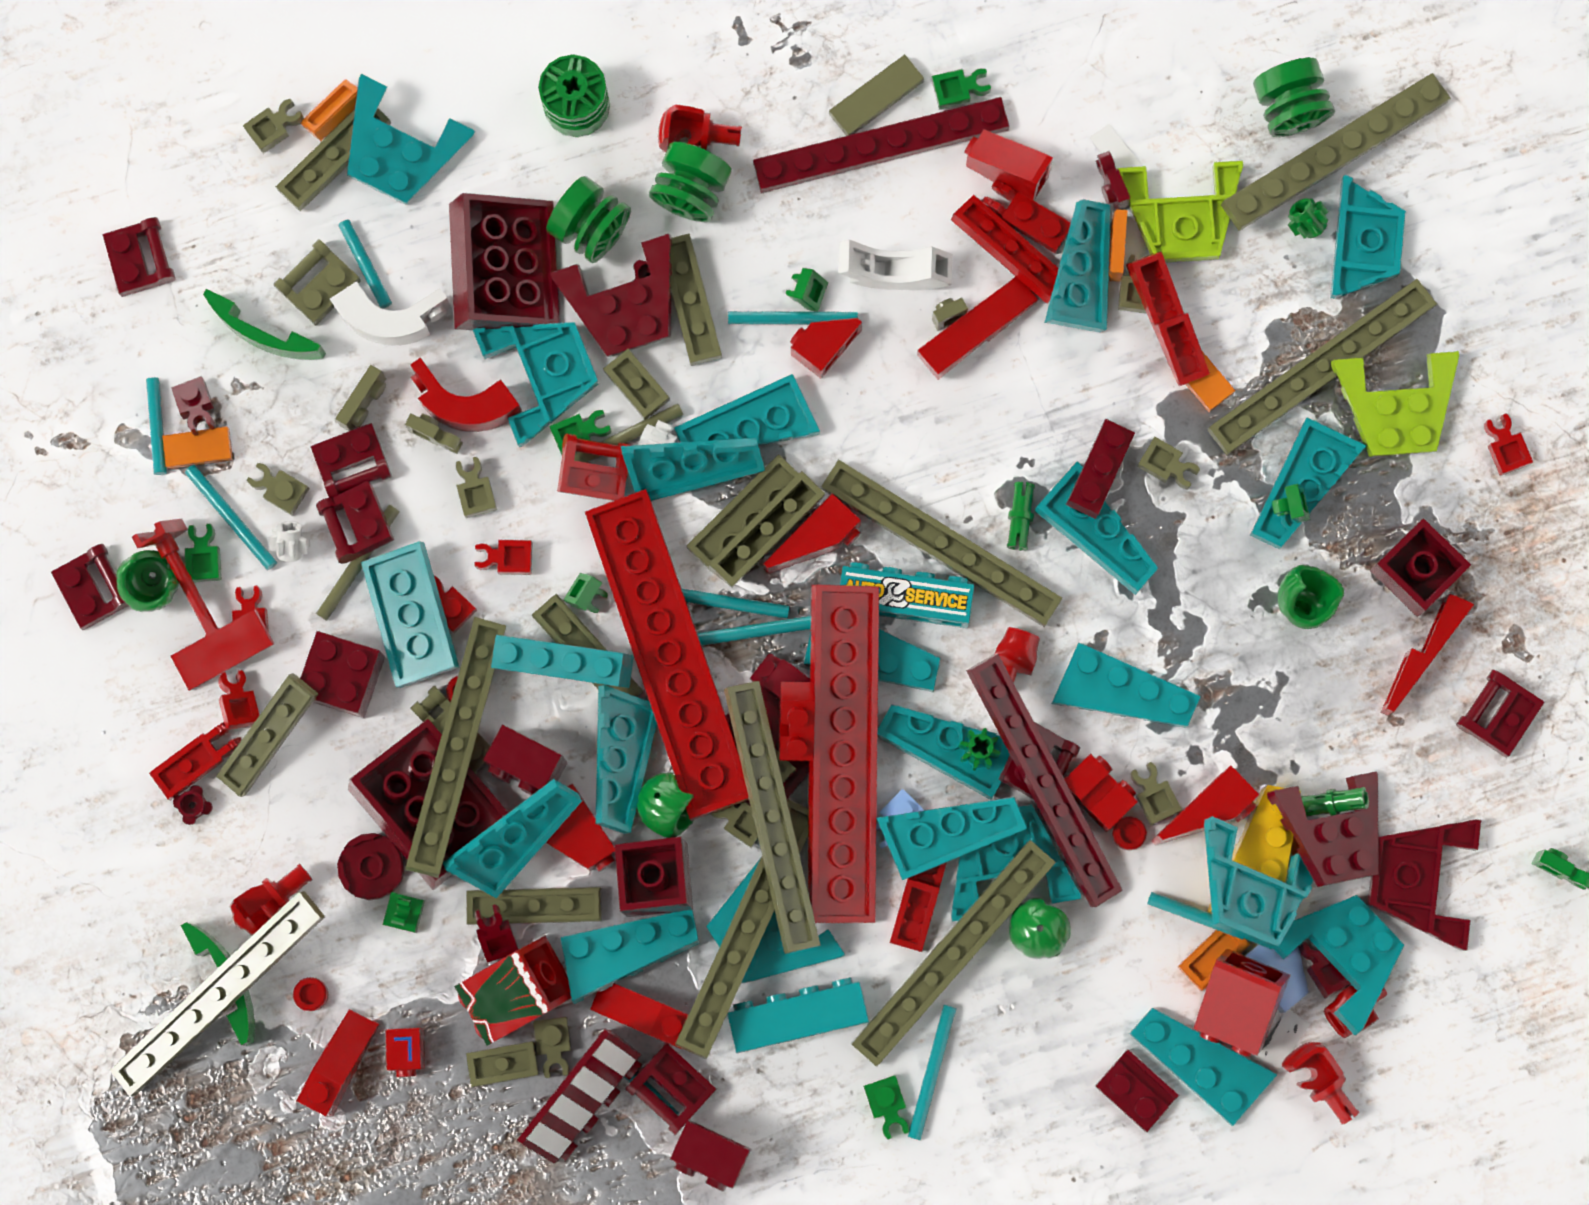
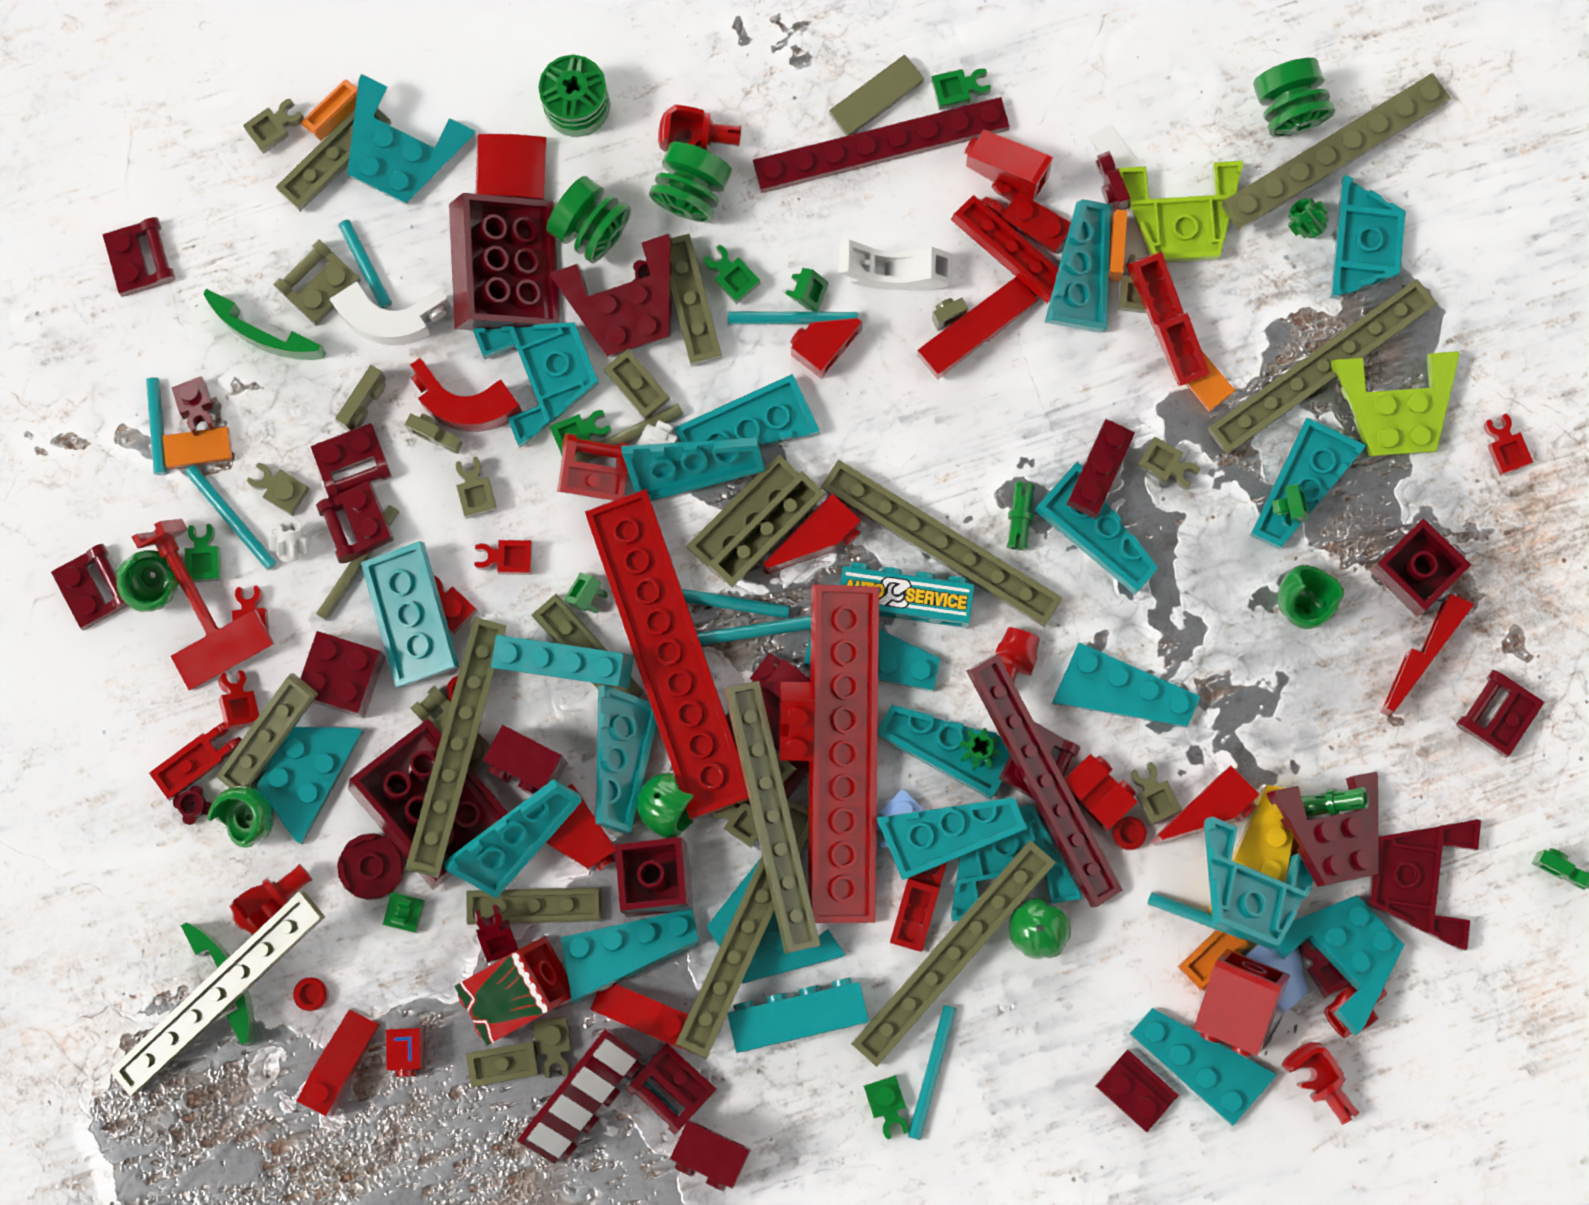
(233, 810): none -> green piece
(306, 773): none -> teal wing
(511, 165): none -> red slope
(734, 277): none -> green plate

